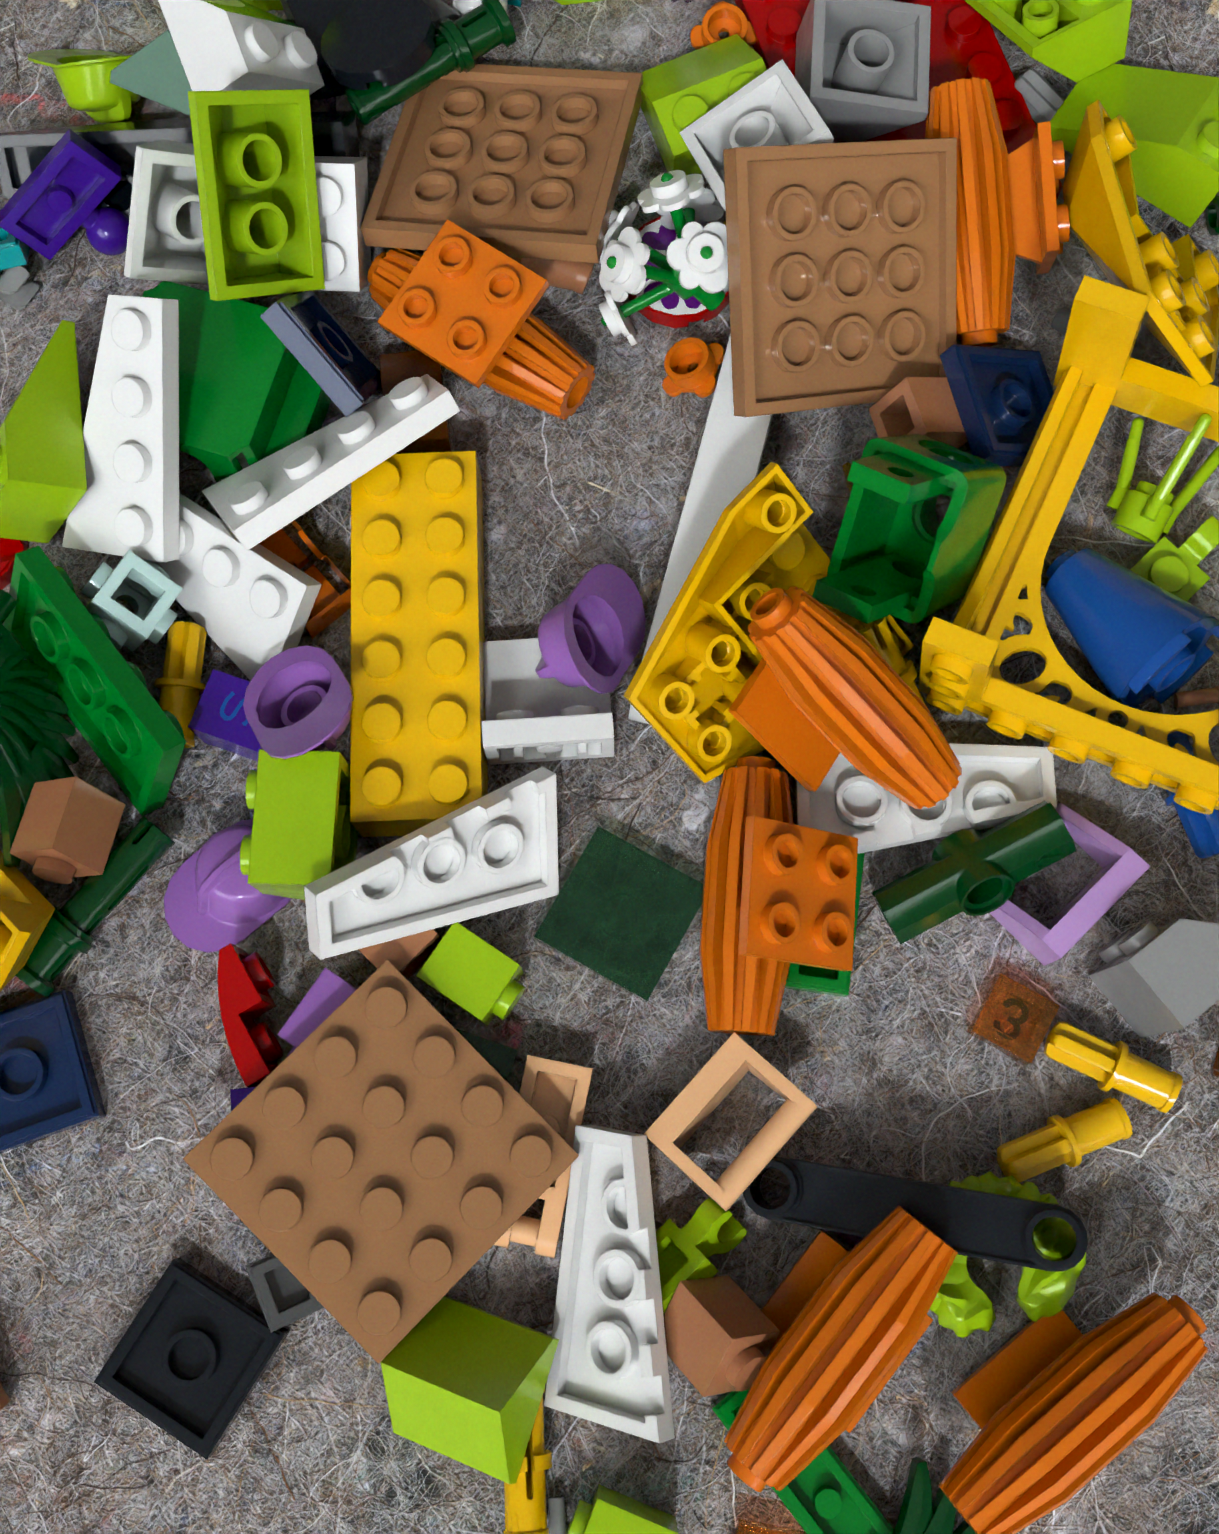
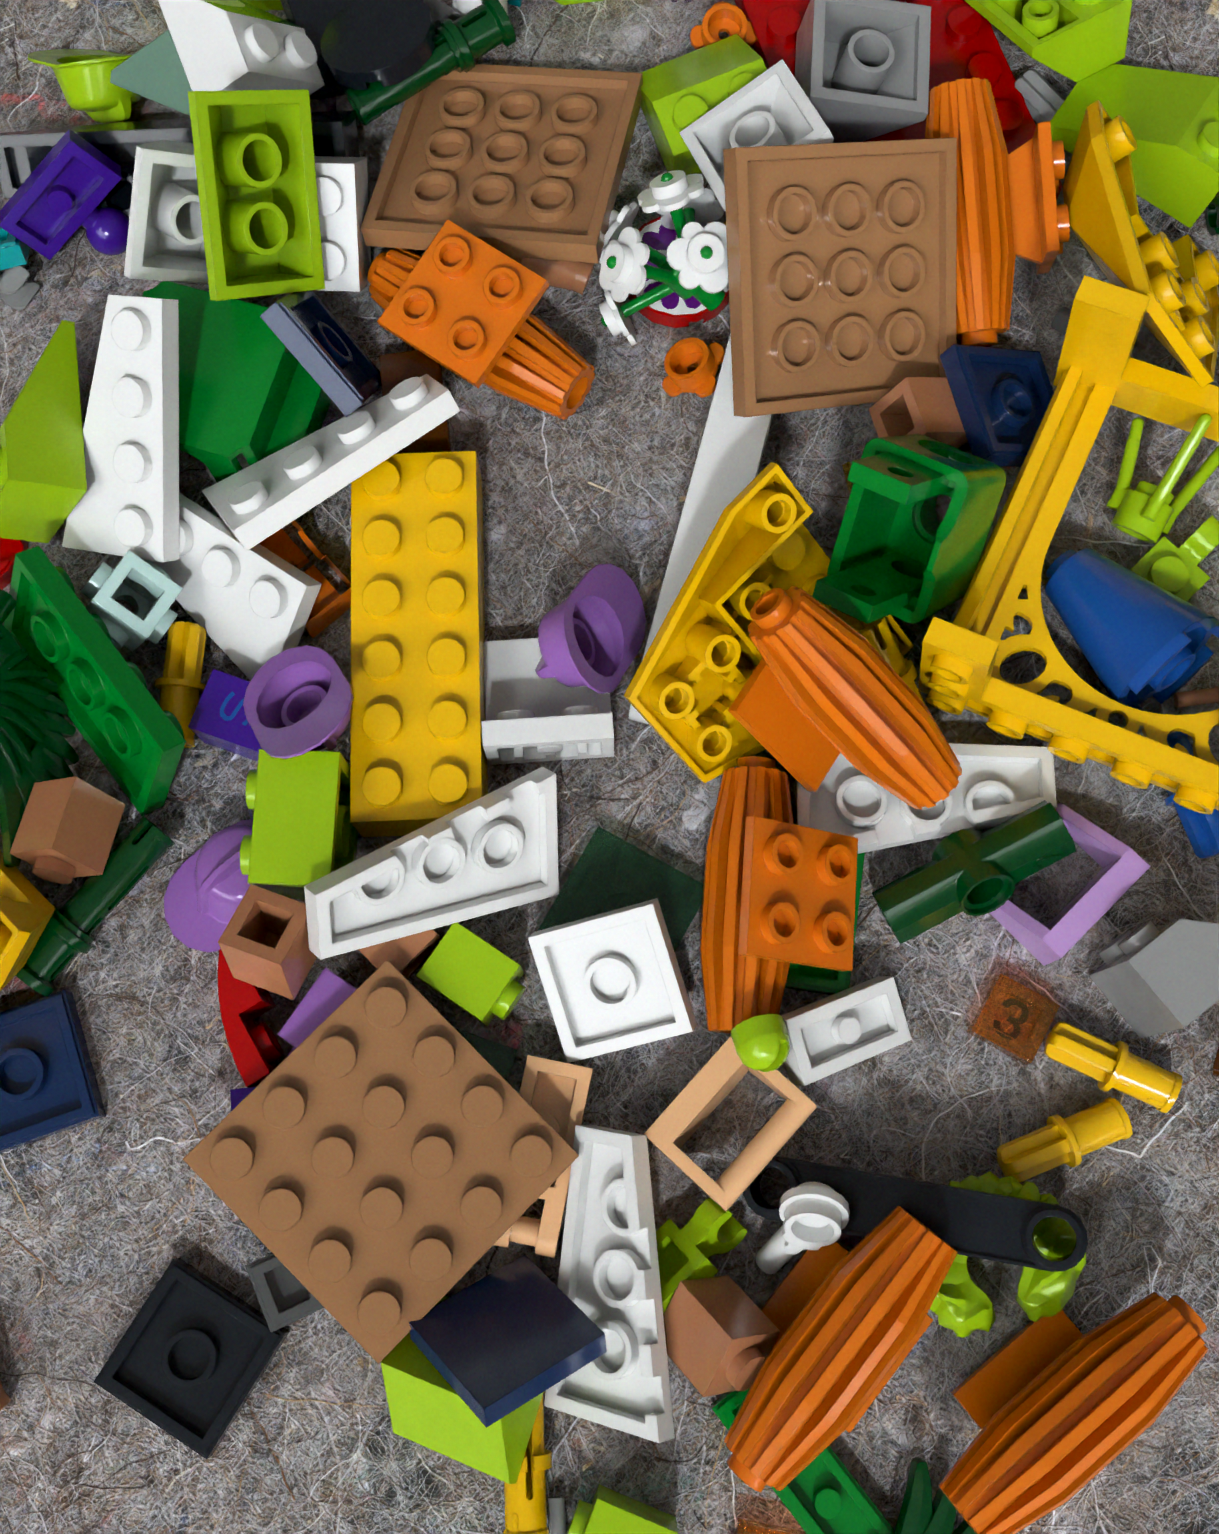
(268, 942): none -> nougat brick
(507, 1339): none -> dark blue tile
(612, 981): none -> white plate
(762, 1042): none -> lime hinge
(811, 1219): none -> white plate
(844, 1030): none -> white plate

